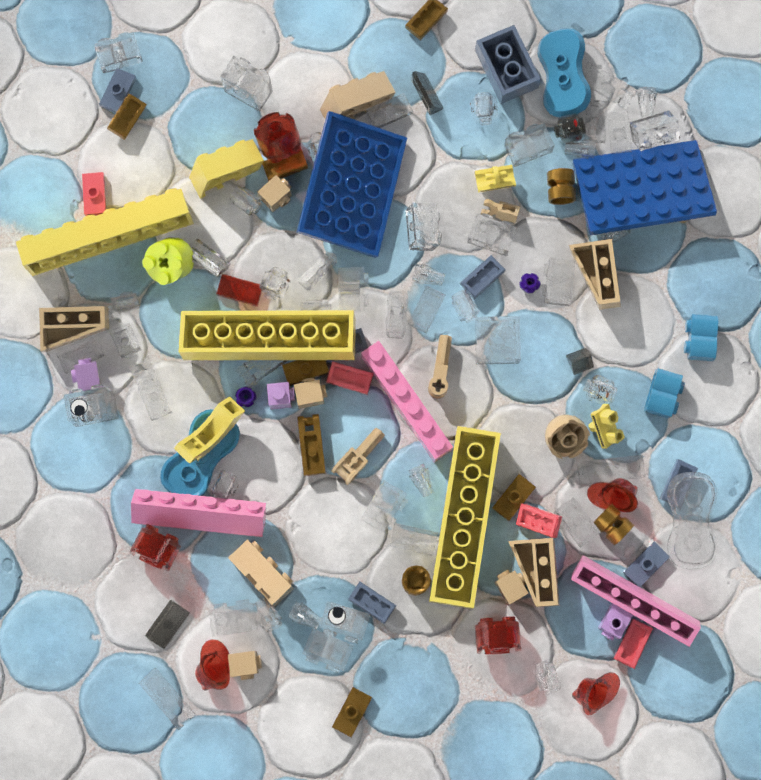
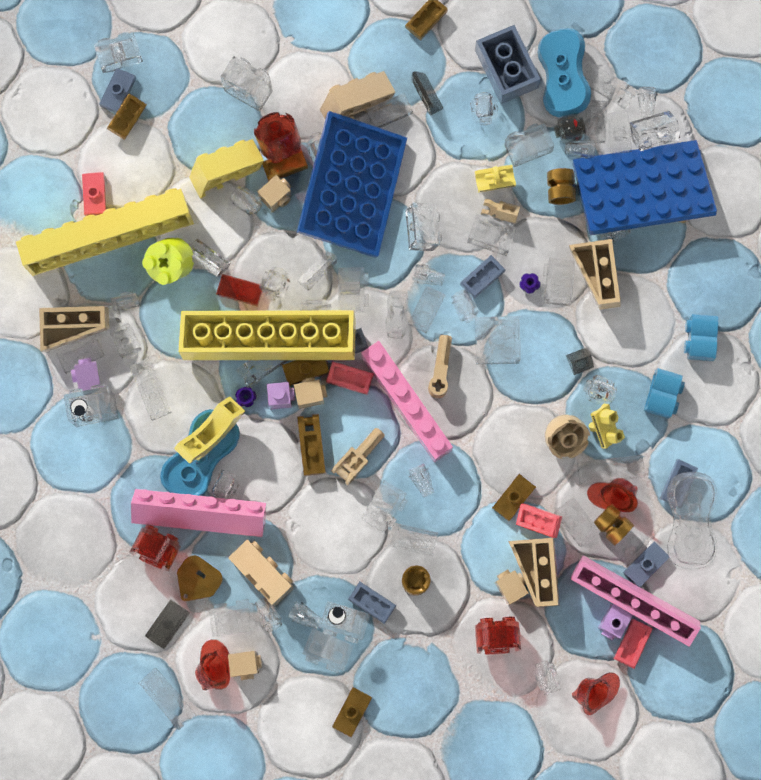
(193, 584): none -> pearl gold piece
(465, 517): light yellow brick -> none

